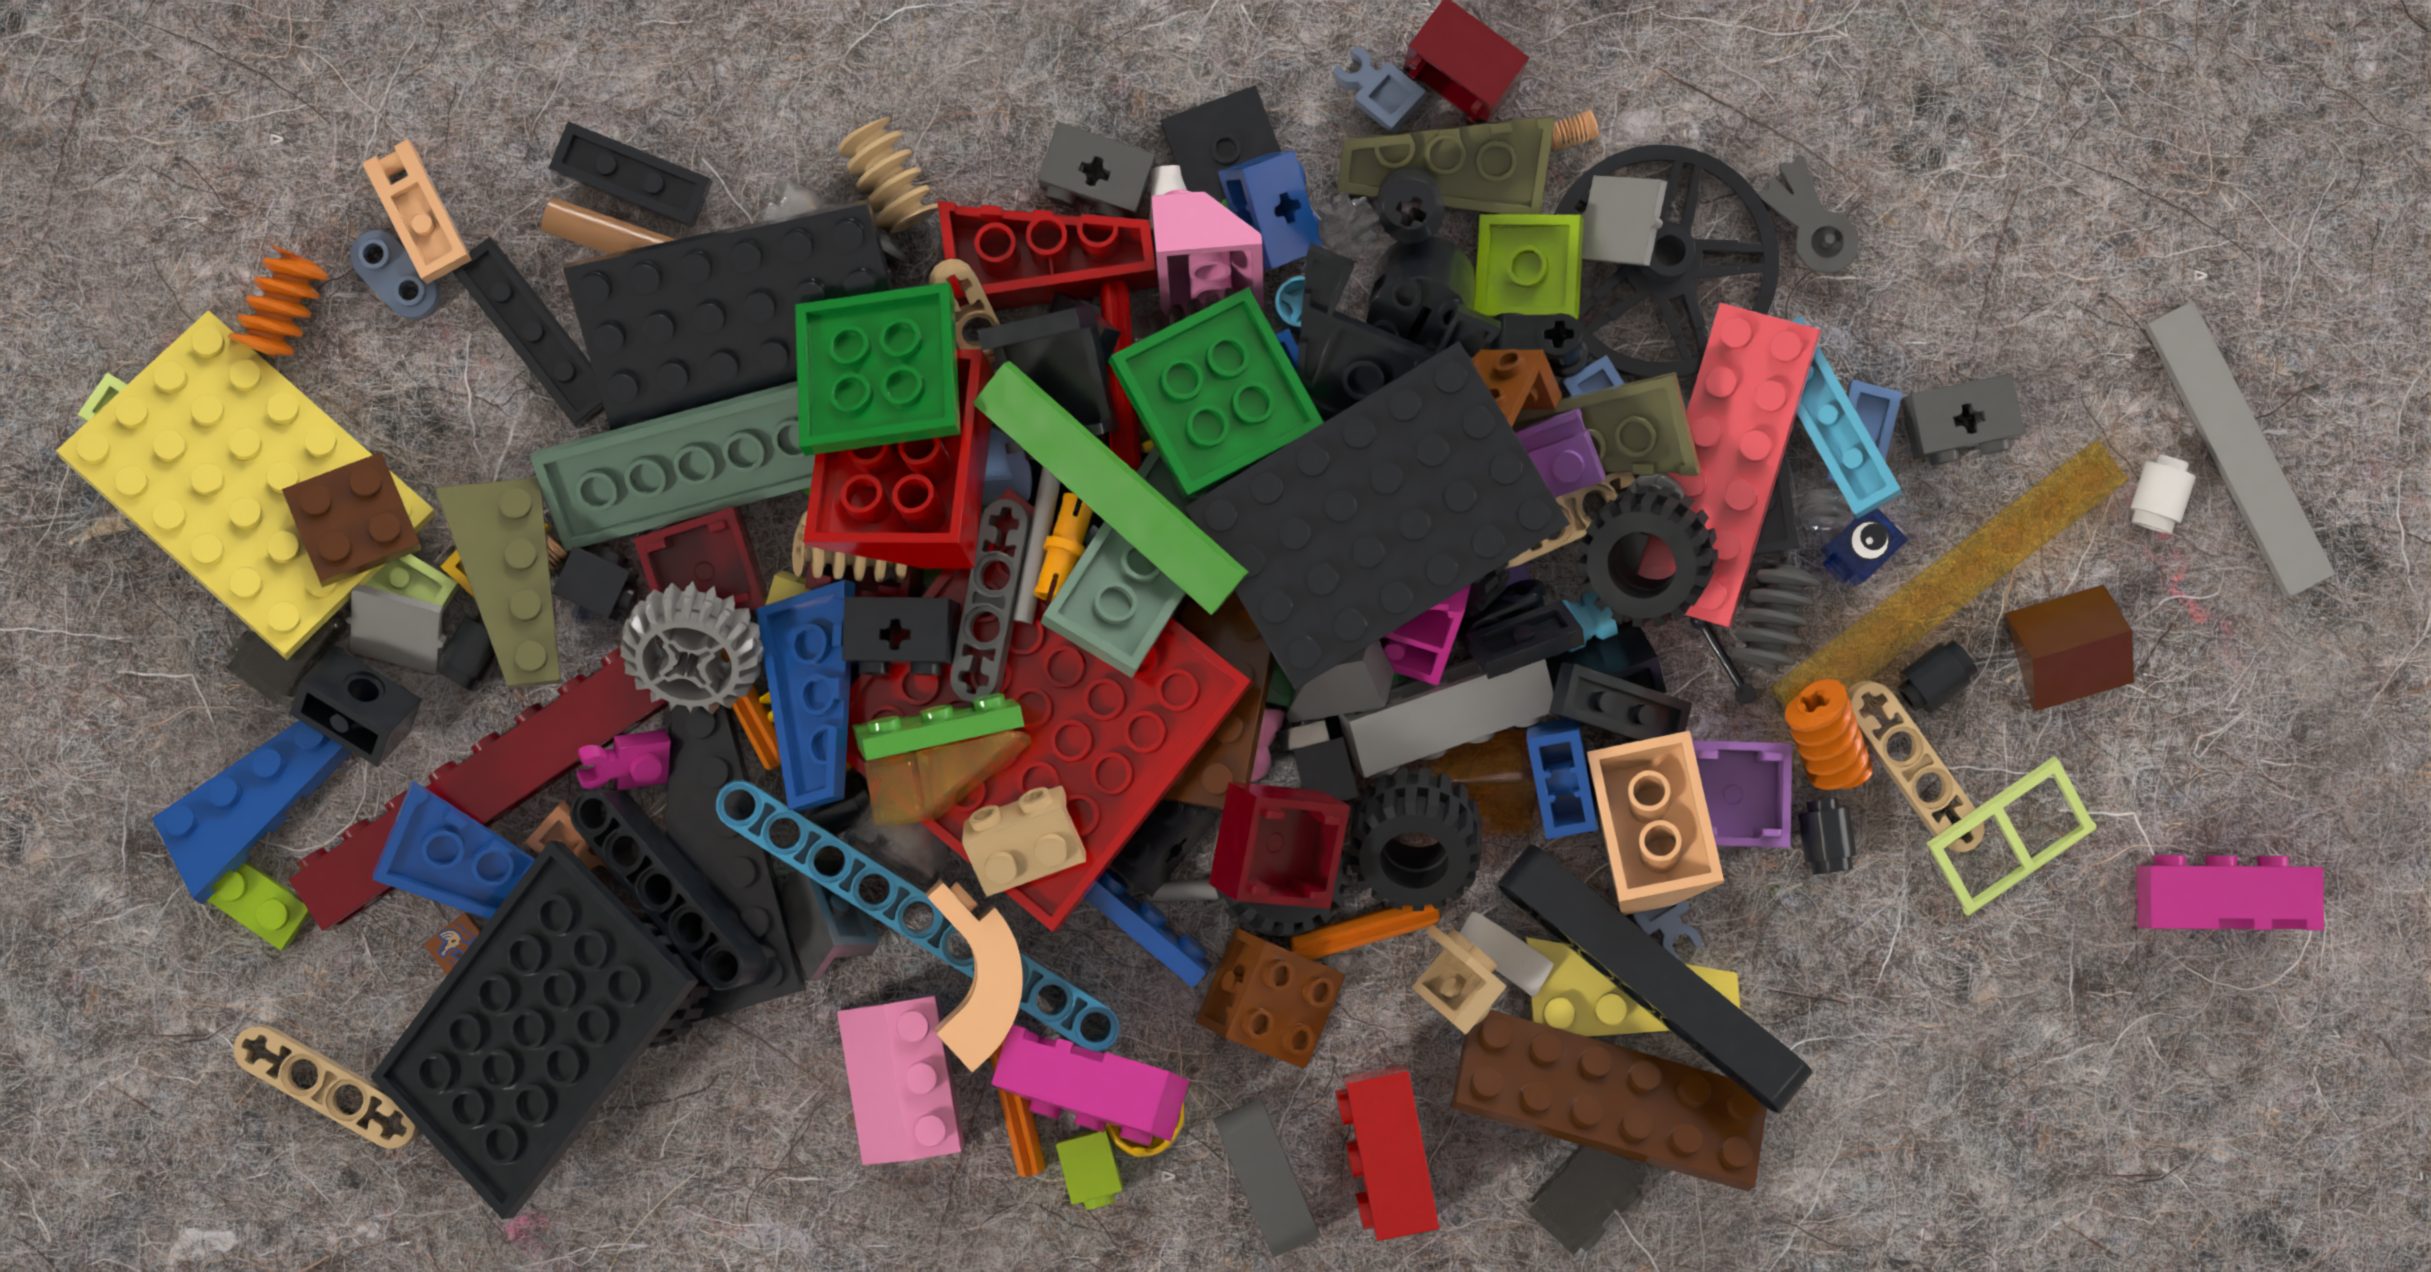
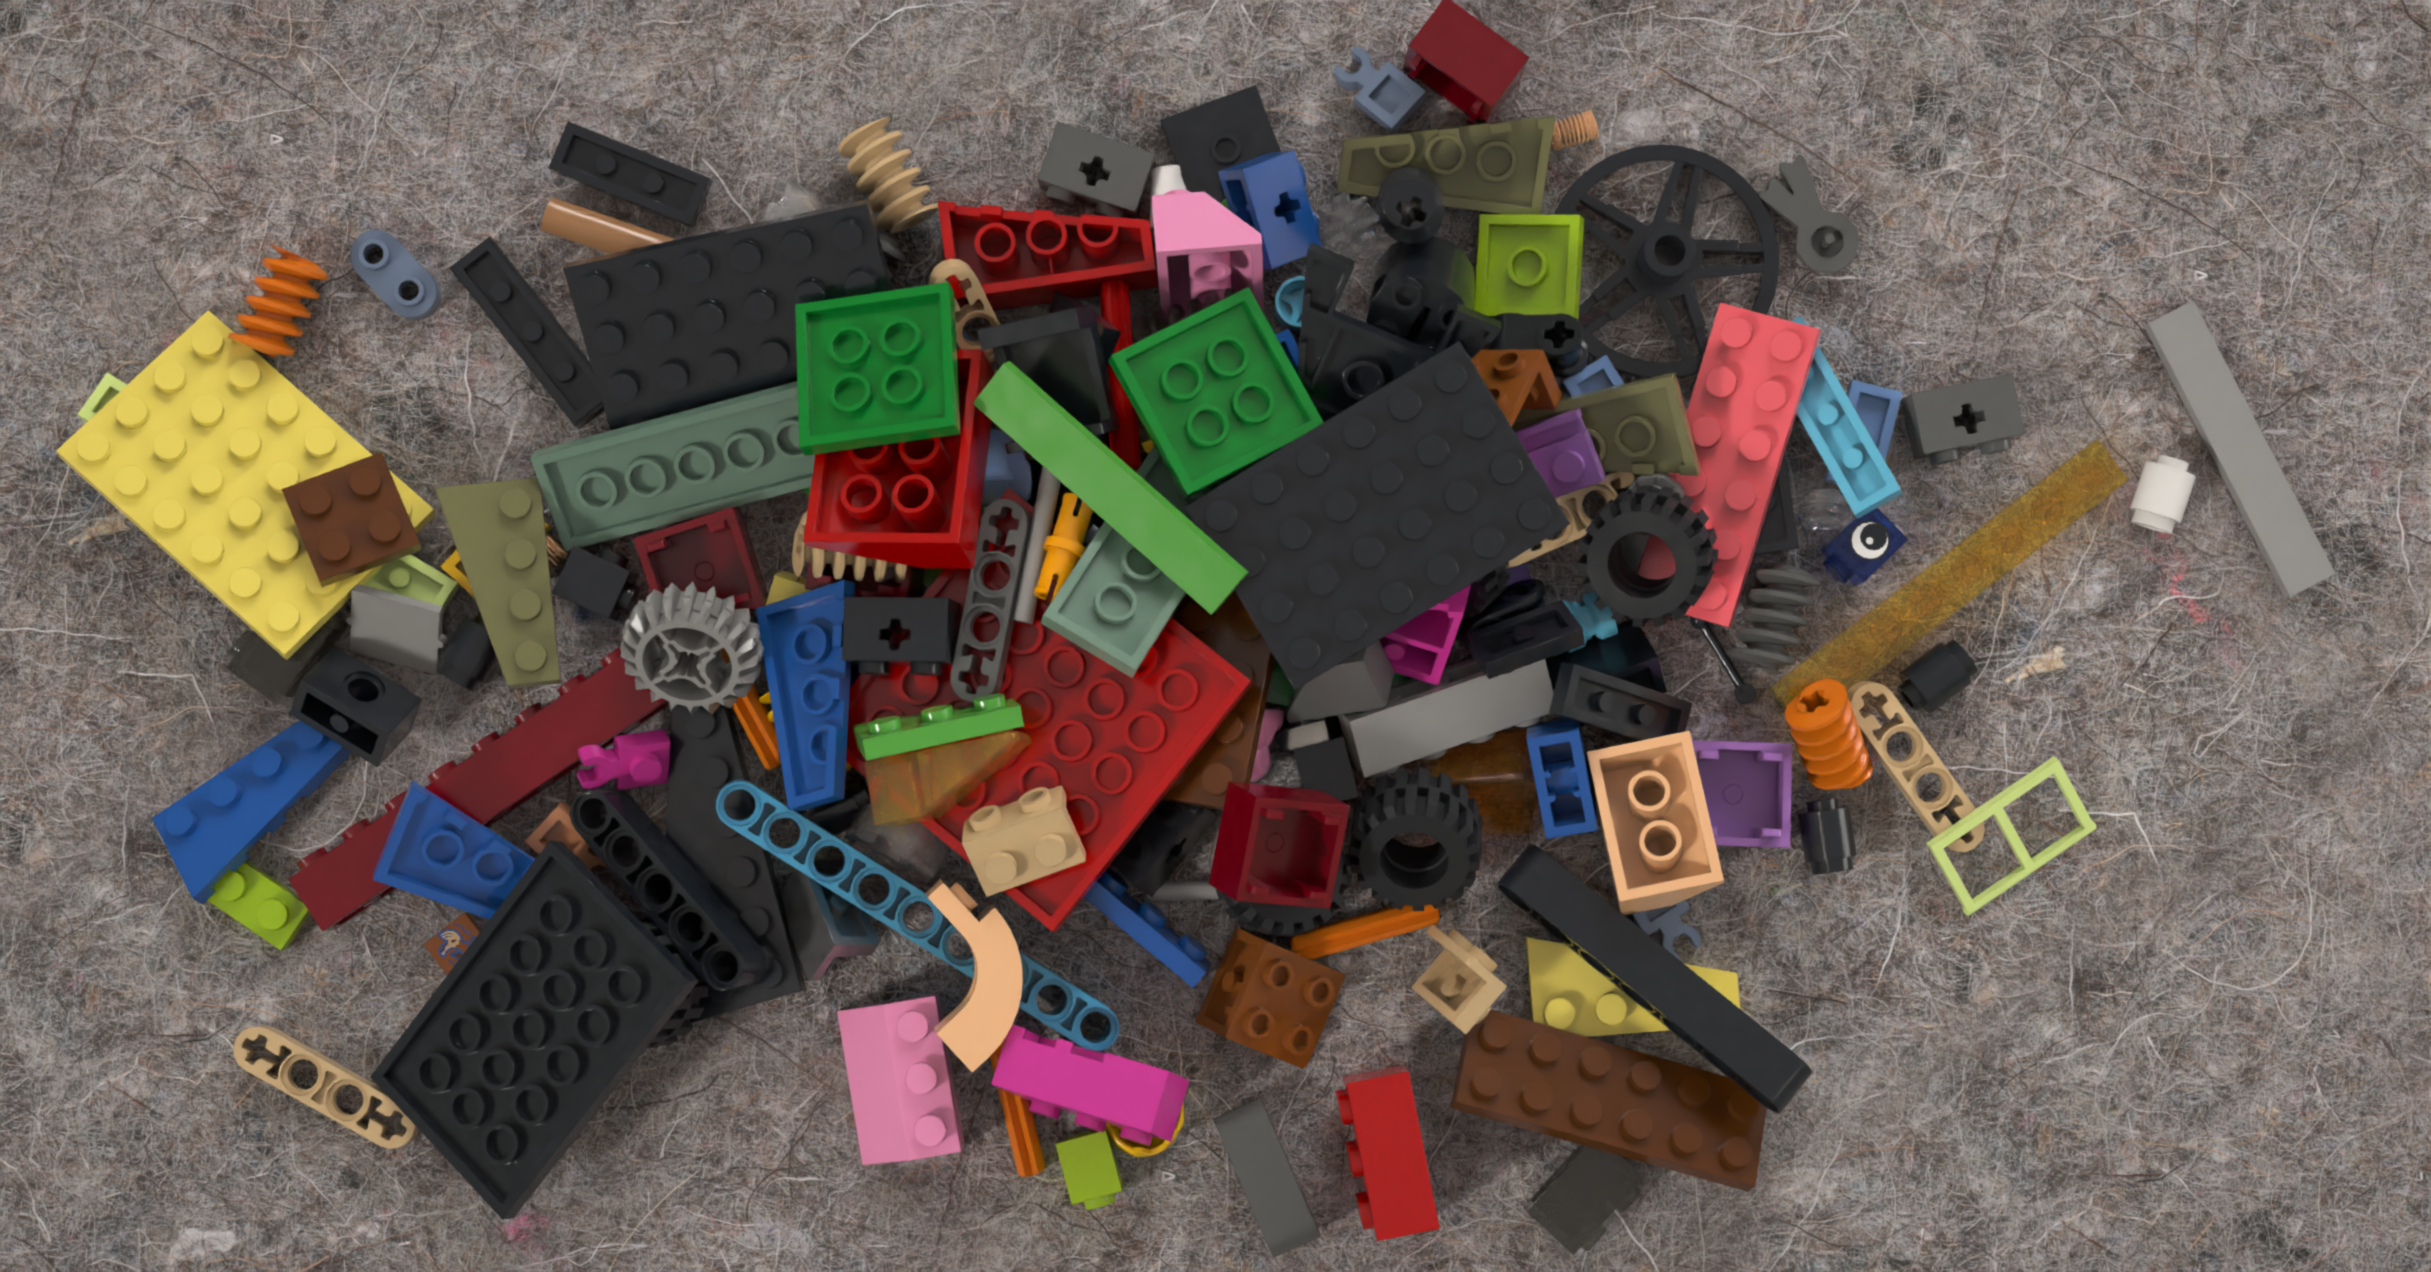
(417, 212): light nougat plate -> none
(1514, 957): white sticker -> none
(1622, 219): light grey piece -> none
(2071, 647): reddish brown slope -> none
(2229, 894): dark pink wedge -> none

